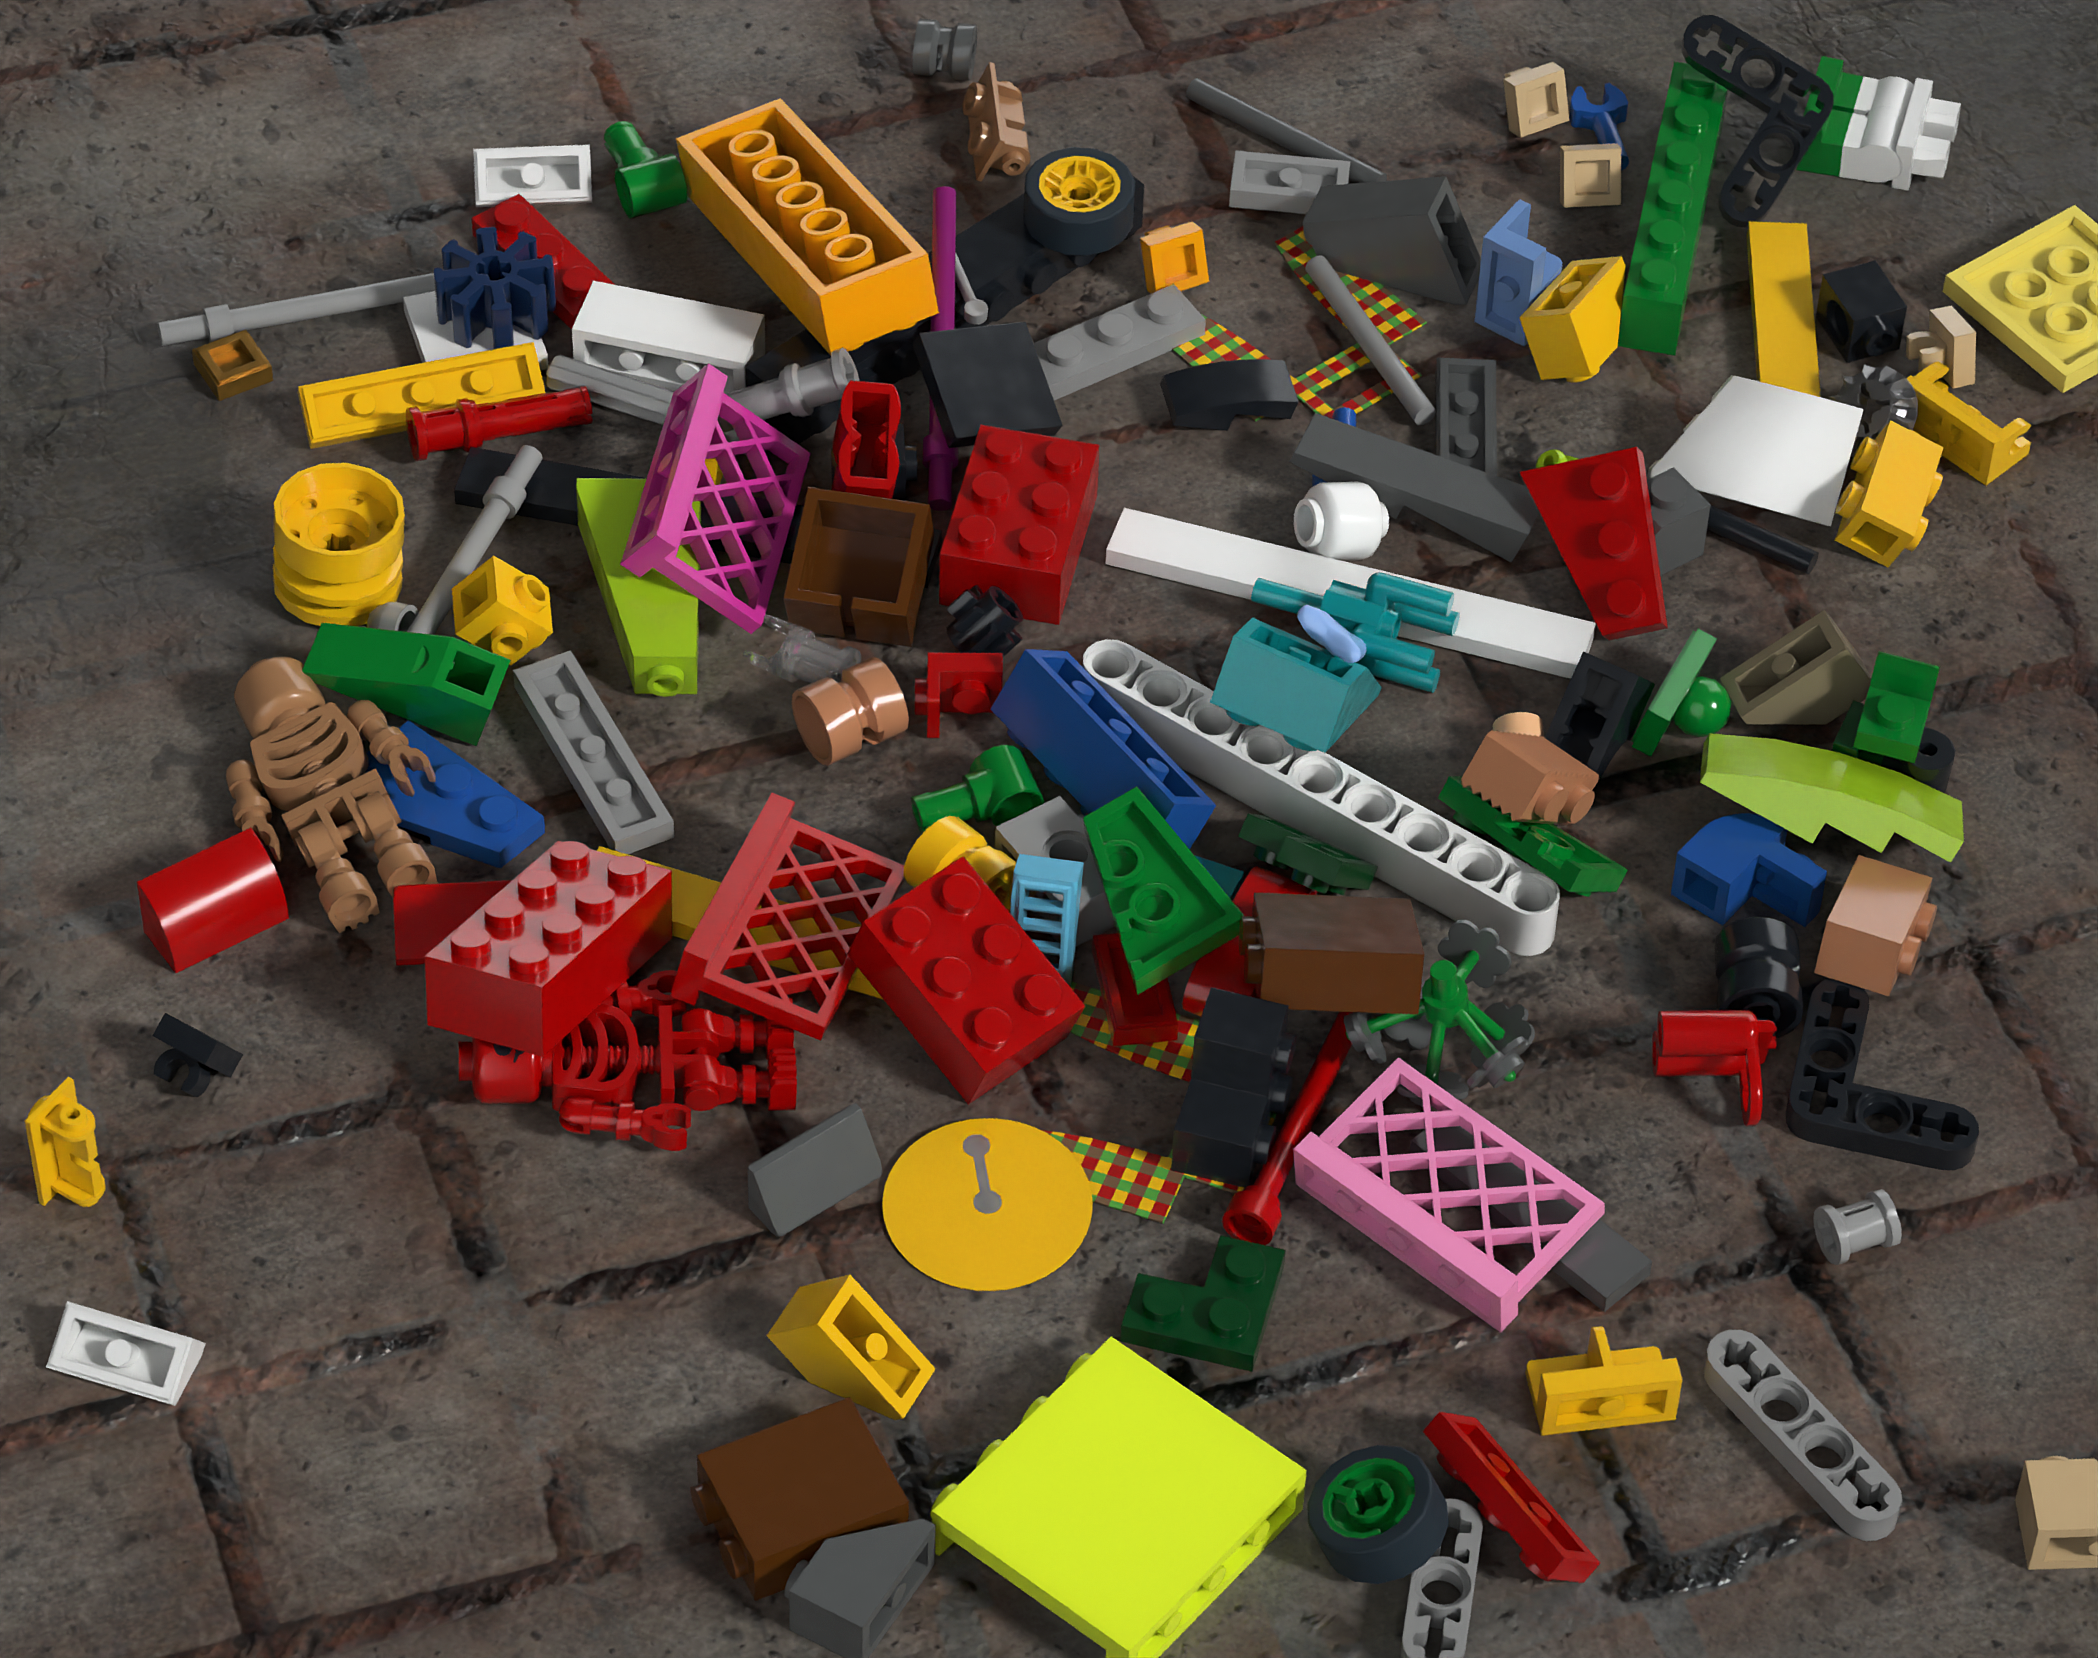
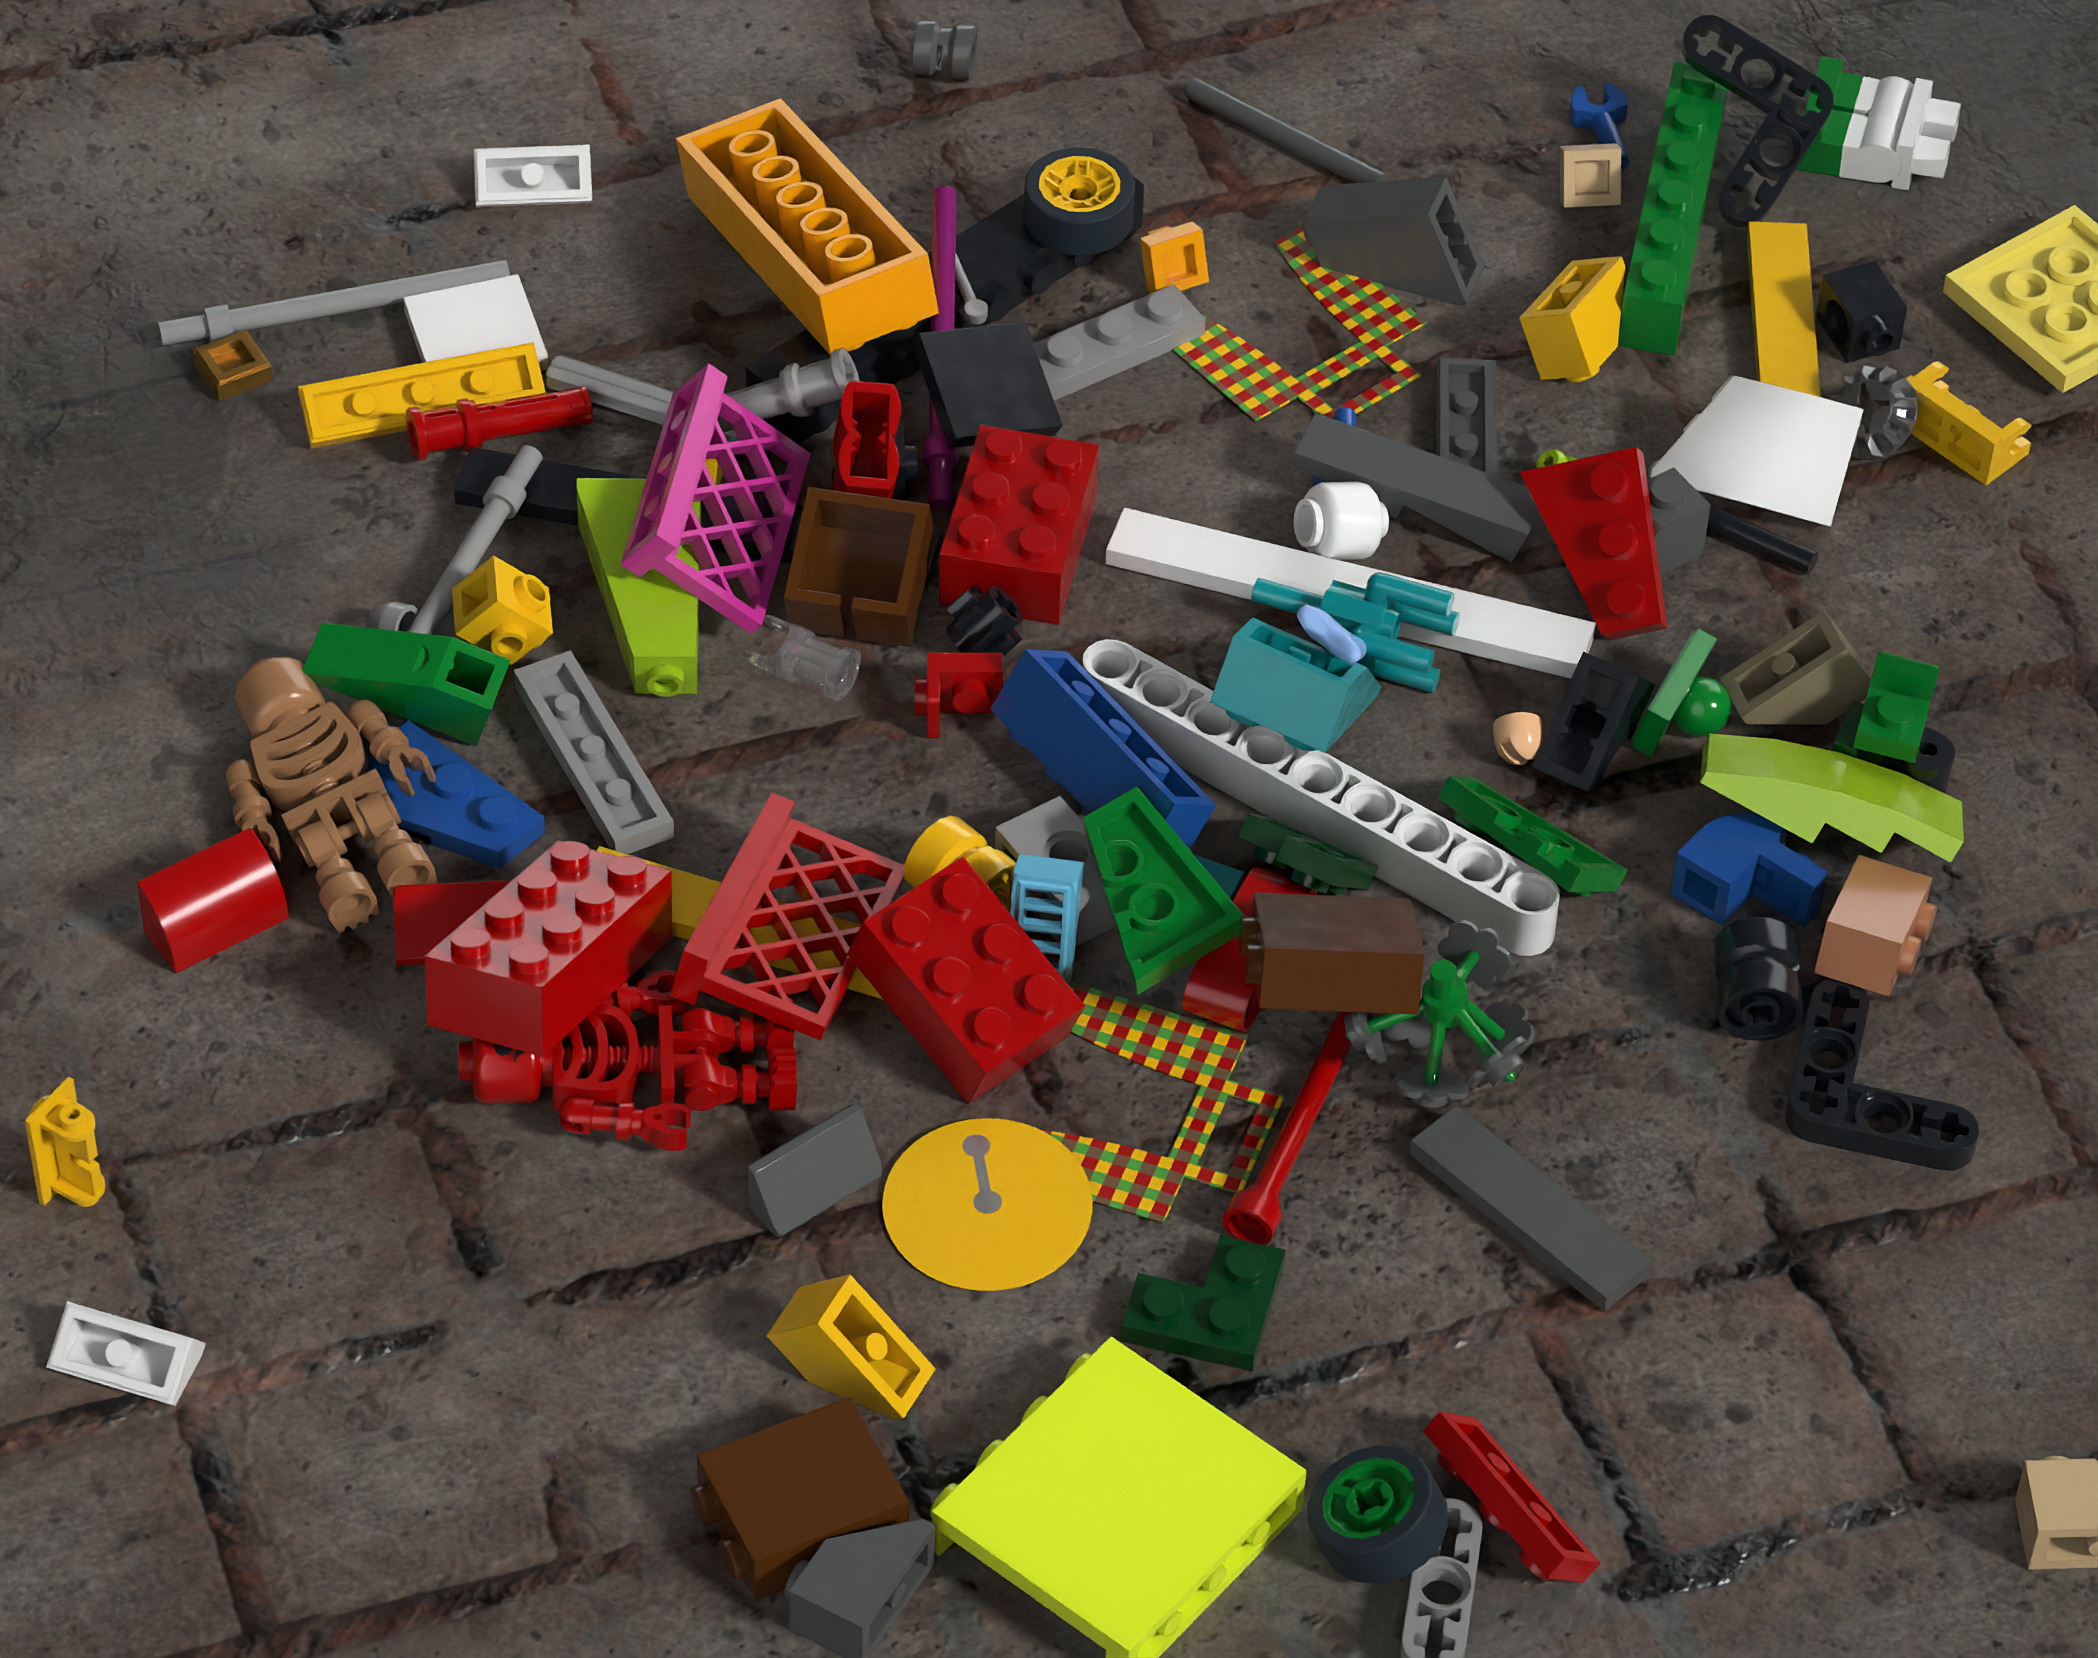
(194, 1049): black tile -> none
(337, 543): yellow wheel -> none
(494, 289): dark blue gear -> none
(571, 268): red plate -> none
(643, 177): green pin -> none
(665, 336): white brick -> none
(842, 714): nougat wheel -> none
(994, 789): green pin -> none
(996, 125): medium nougat hinge -> none
(1131, 1016): red tile -> none
(1215, 392): black slope -> none
(1234, 1088): black brick -> none
(1282, 181): light grey plate -> none
(1370, 340): light grey bar -> none
(1413, 1234): bright pink fence -> none
(1512, 274): medium blue panel -> none
(1530, 779): nougat brick -> none
(1535, 98): tan tile -> none
(1603, 1388): yellow panel -> none
(1715, 1046): red piece -> none
(1809, 1429): light grey beam -> none
(1857, 1226): light grey bush -> none
(1889, 494): yellow brick -> none
(1947, 341): tan tile -> none

